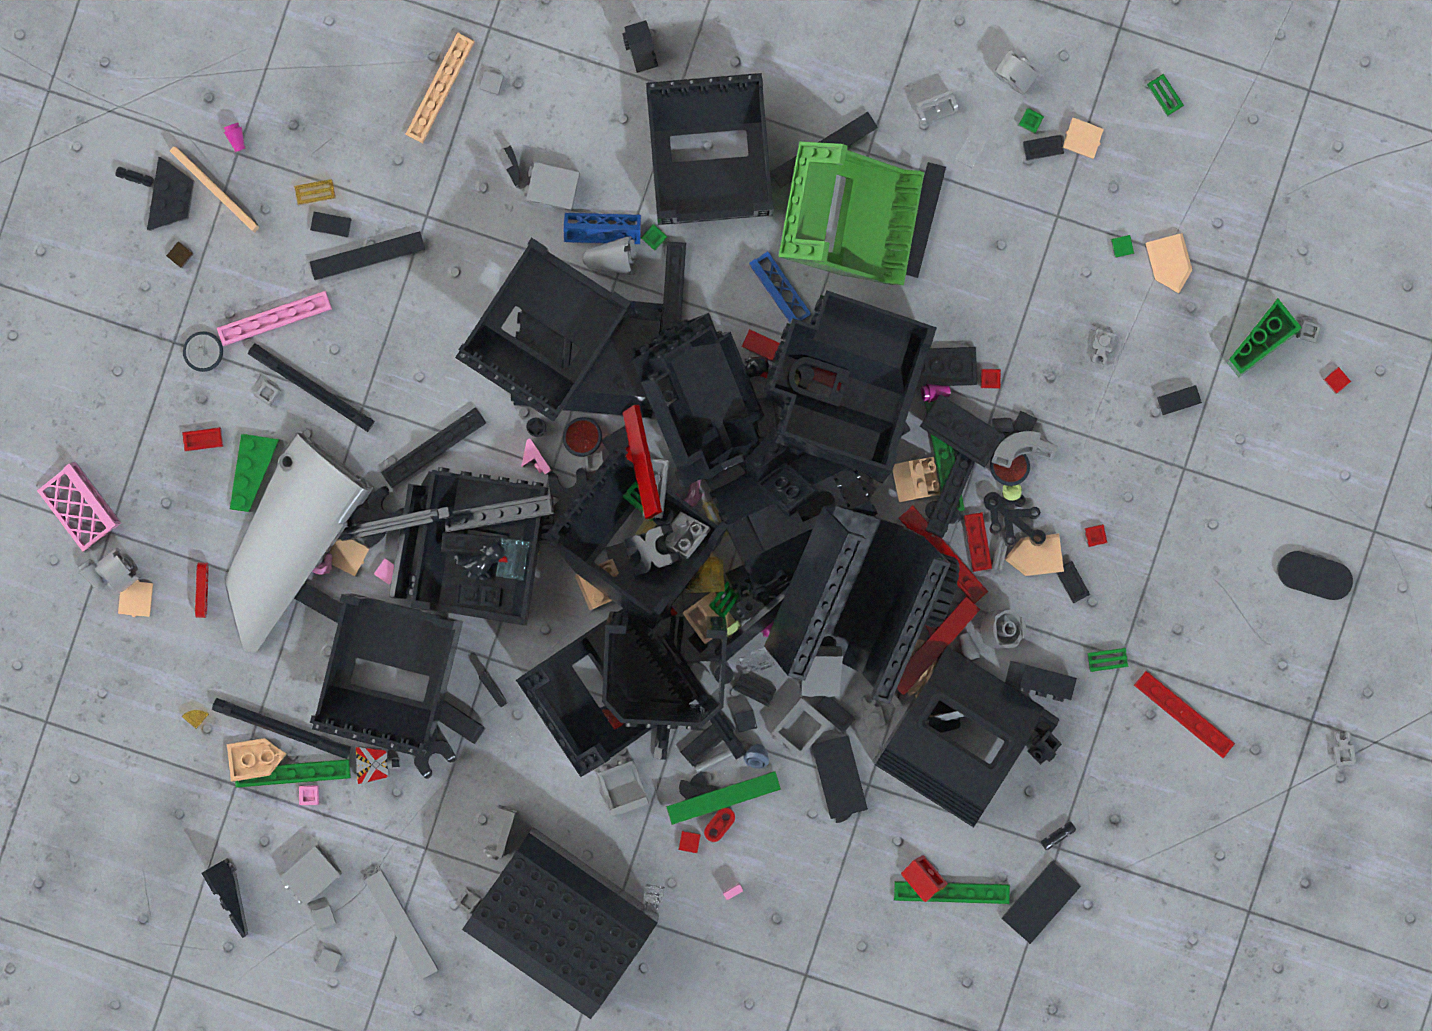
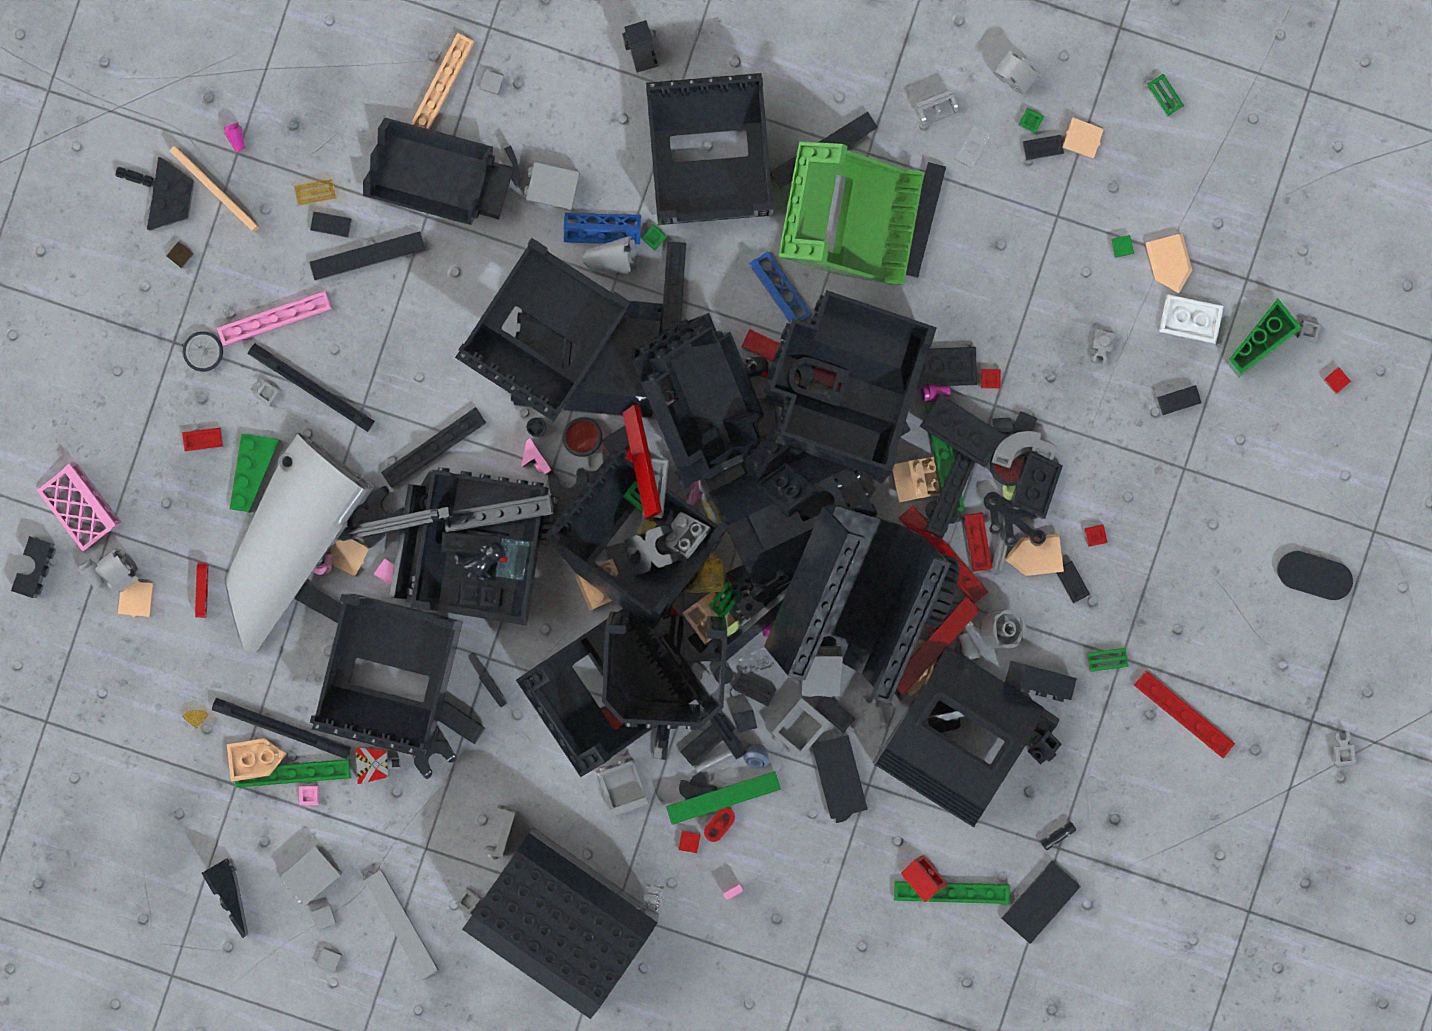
(41, 552): none -> black arch
(436, 173): none -> black panel
(1036, 485): none -> black tile
(1191, 319): none -> white tile

